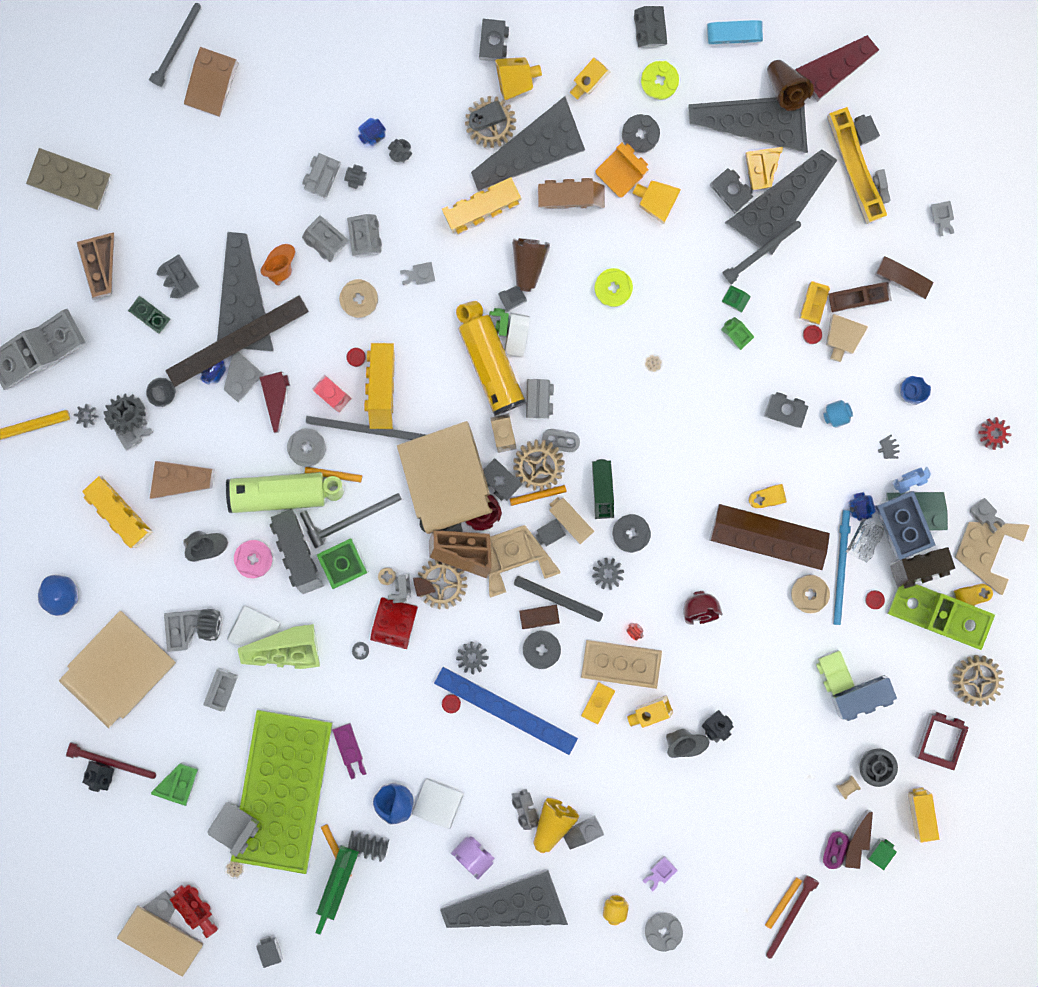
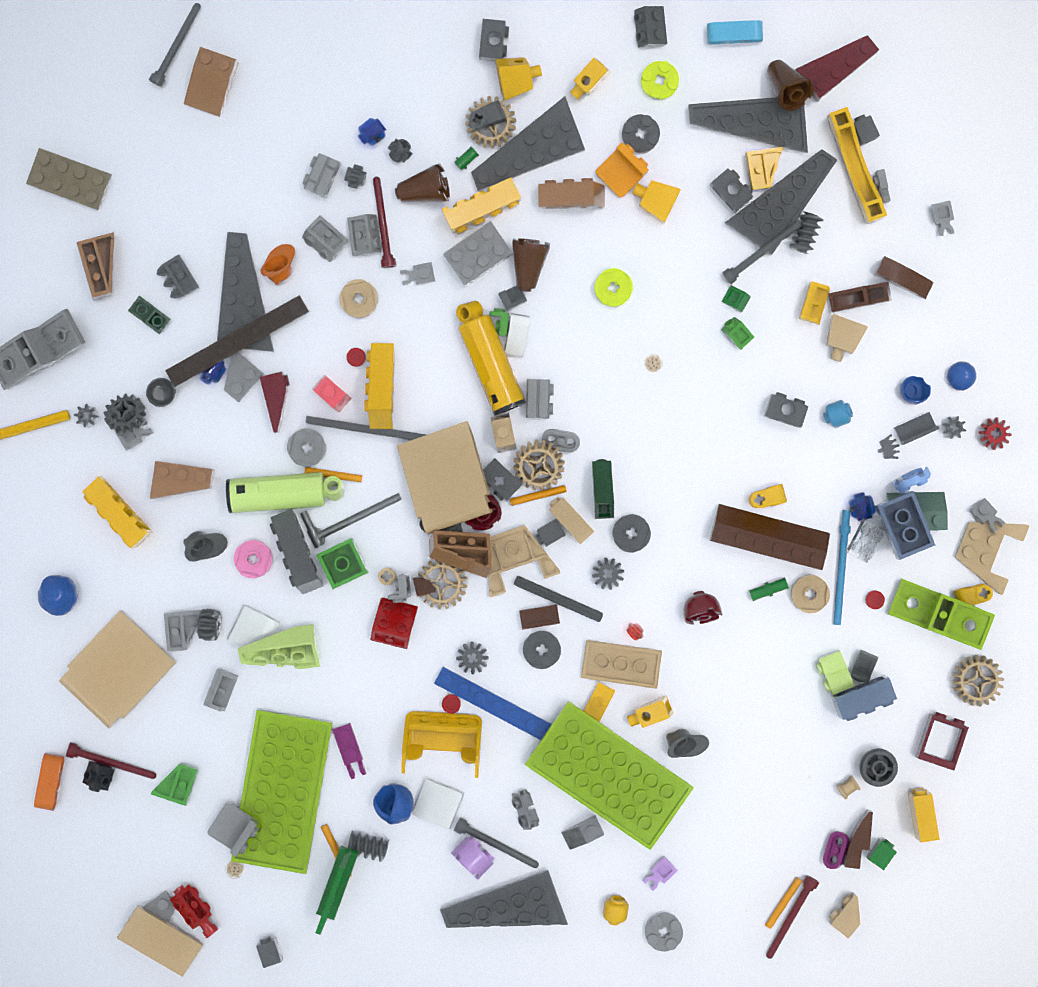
(49, 782): none -> orange beam
(366, 648): dark grey bush -> none
(387, 258): none -> dark red piece
(425, 186): none -> reddish brown cone
(442, 733): none -> yellow windscreen
(463, 827): none -> dark grey piece
(466, 158): none -> green pin
(478, 254): none -> light grey brick
(553, 824): yellow cone -> none
(609, 775): none -> lime plate
(718, 727): black brick -> none
(769, 589): none -> green pin
(805, 233): none -> dark grey piece
(812, 334): red tile -> none
(847, 917): none -> tan slope
(864, 666): none -> dark grey bracket
(916, 428): none -> dark grey panel
(923, 567): dark brown wedge -> none
(958, 424): none -> dark grey gear
(962, 375): none -> blue hair

